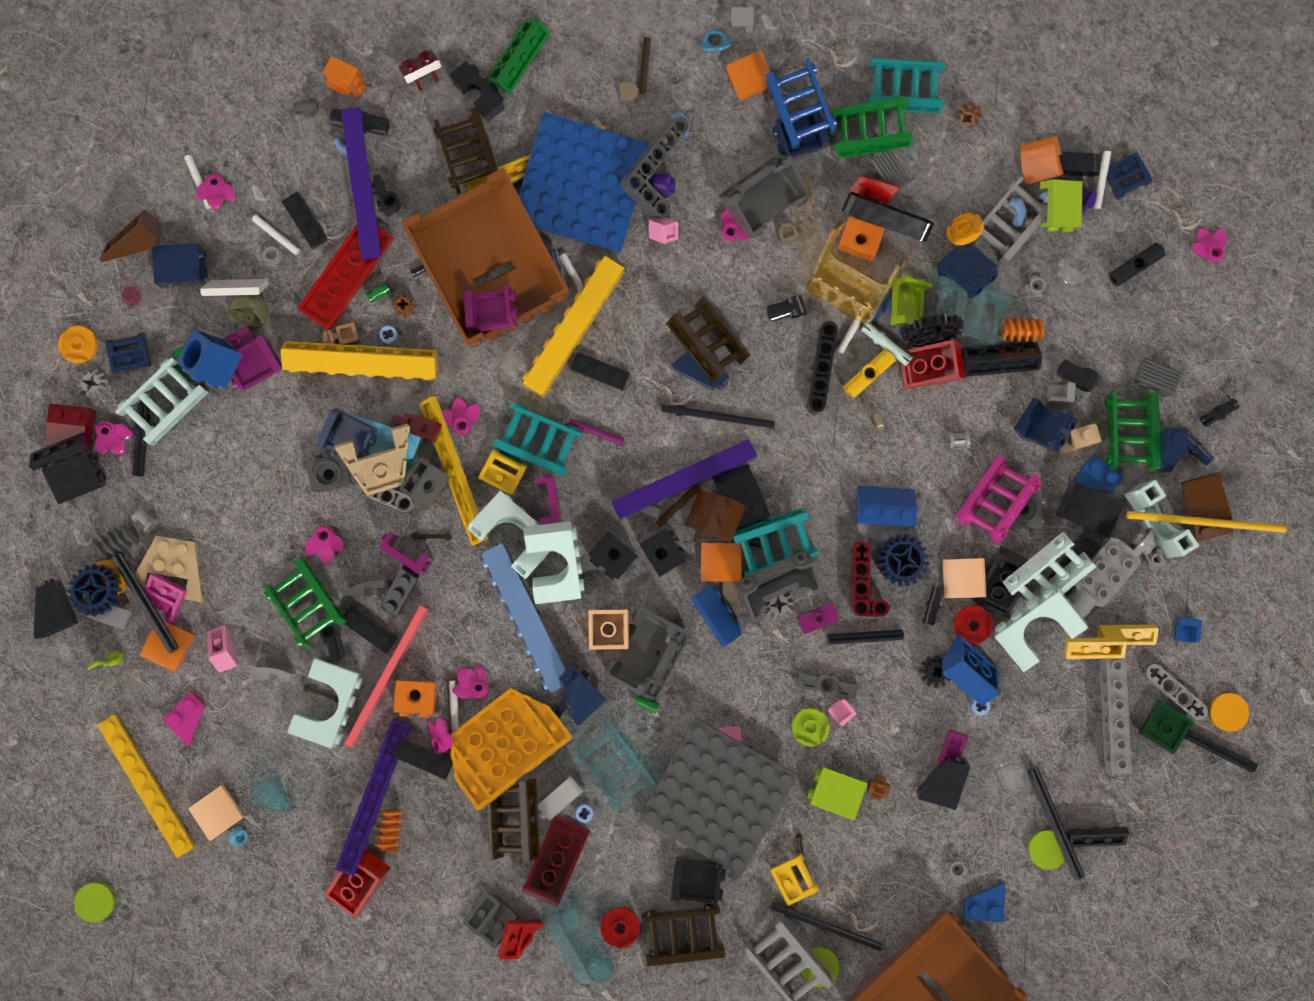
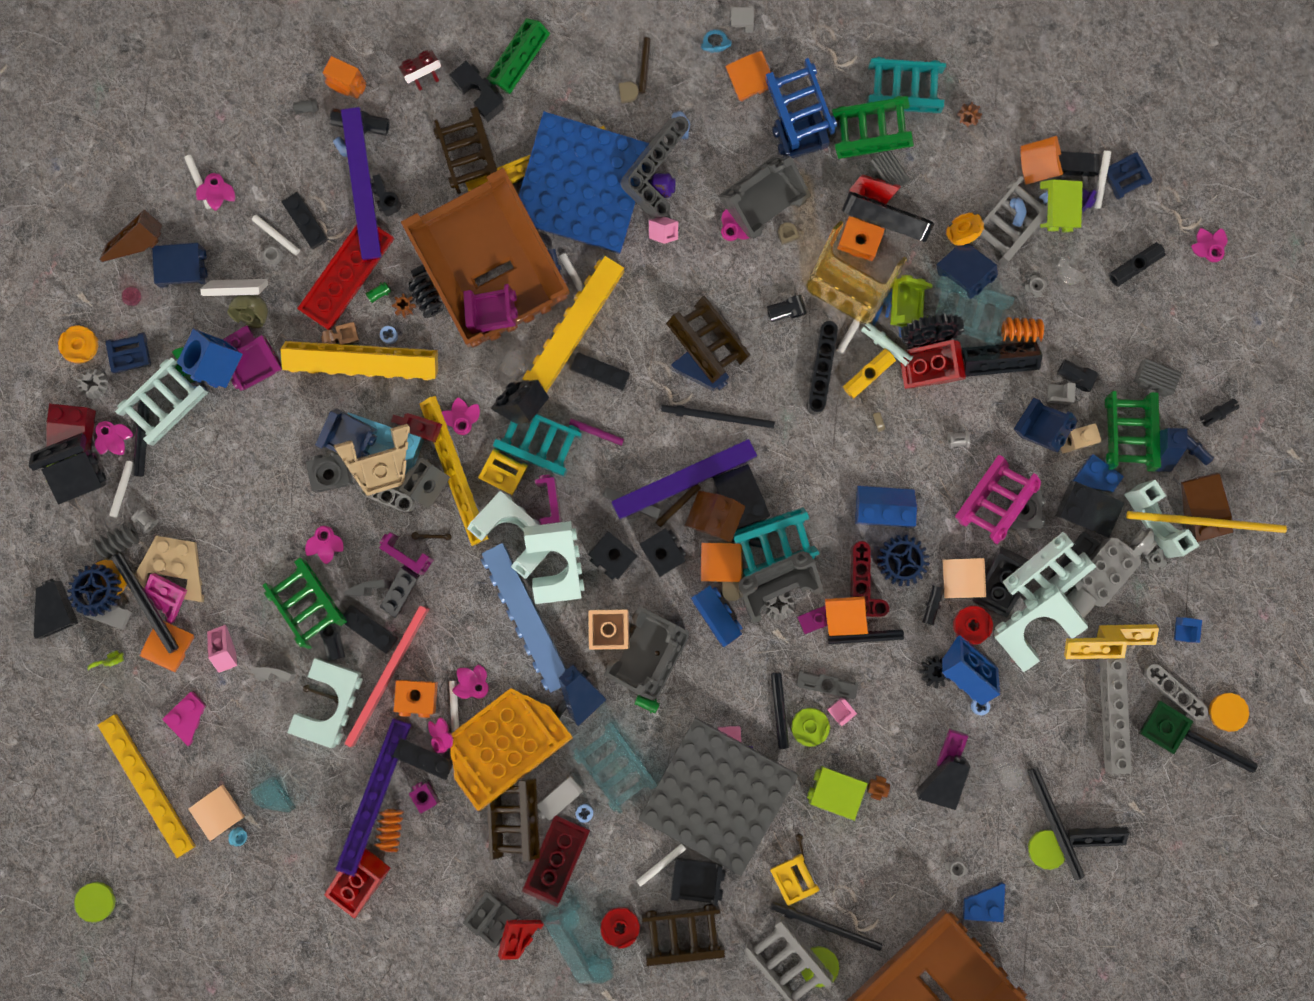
(121, 489): none -> white bar
(423, 806): none -> magenta brick
(424, 296): none -> black piece
(521, 401): none -> black slope
(661, 864): none -> white bar
(779, 707): none -> black axle
(846, 616): none -> orange slope

